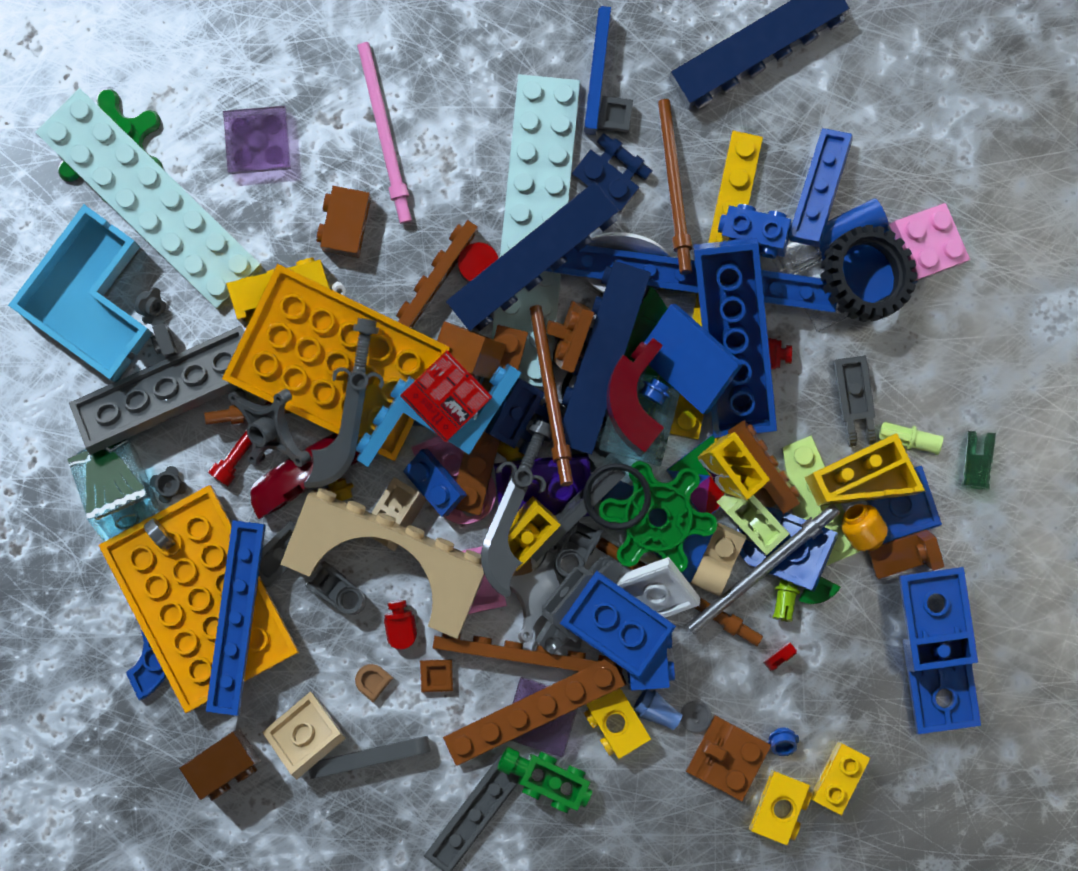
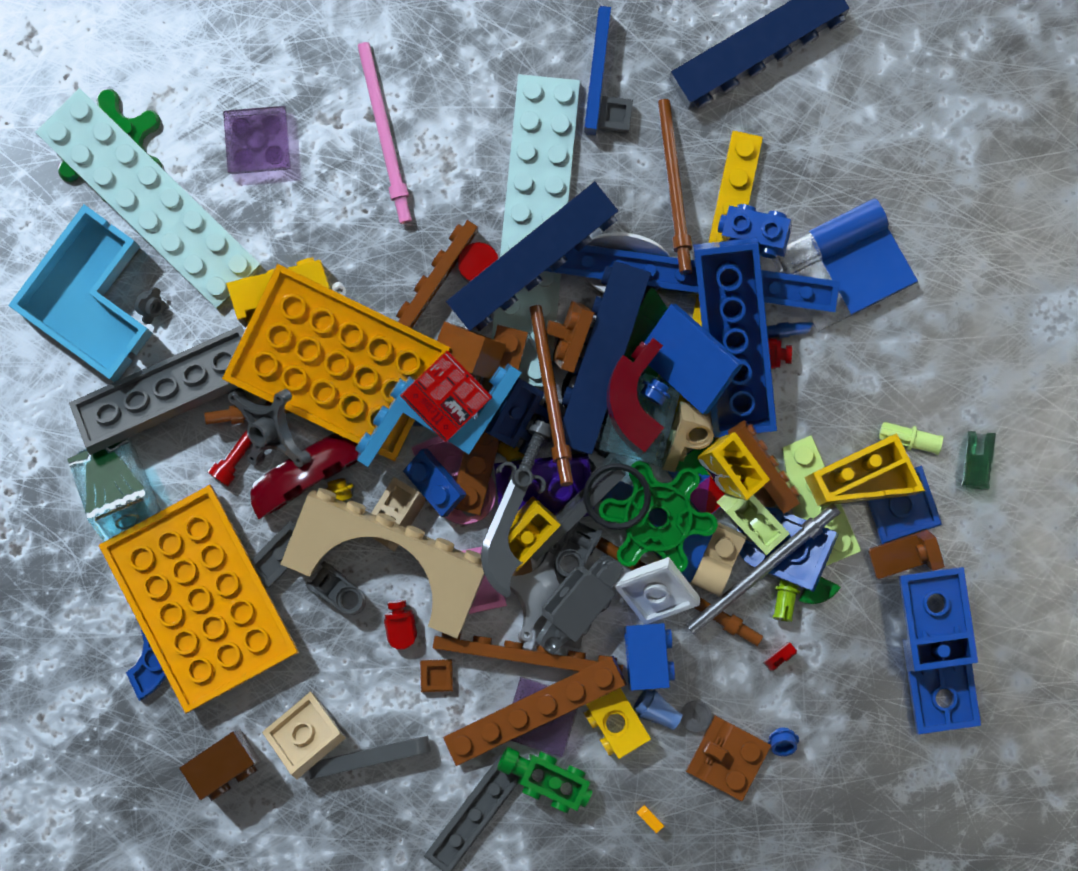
(158, 534): dark grey tile -> none
(159, 483): dark grey plate -> none
(163, 341): dark grey plate -> none
(235, 618): blue plate -> none
(334, 460): dark grey sword -> none
(344, 221): dark orange brick -> none
(372, 680): medium nougat tile -> none
(614, 184): dark blue plate -> none
(618, 624): blue tile -> none
(653, 822): none -> light orange piece
(688, 430): none -> tan plate
(780, 788): yellow brick -> none
(787, 329): none -> blue piece
(820, 187): plate -> none
(839, 778): yellow brick -> none
(855, 396): dark grey hinge -> none
(864, 527): light orange head -> none
(895, 255): black tyre -> none
(932, 240): bright pink plate -> none

